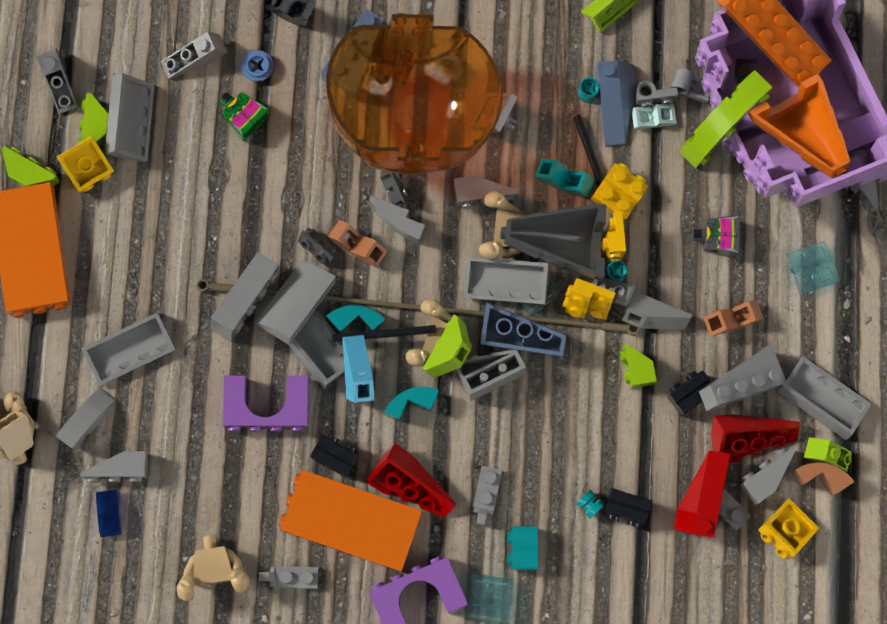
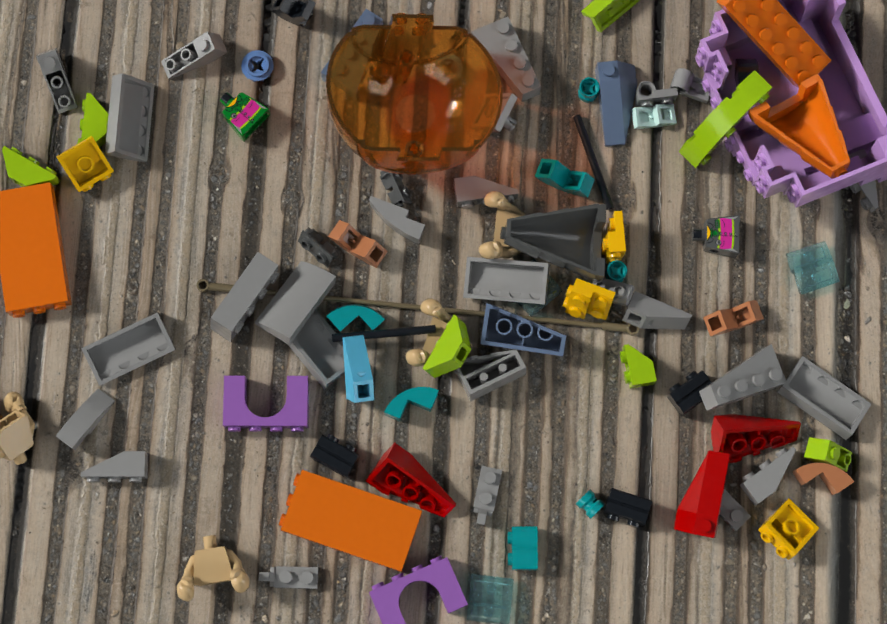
(108, 513): clear blue slope -> none
(509, 57): none -> light grey wedge
(620, 190): yellow plate -> none

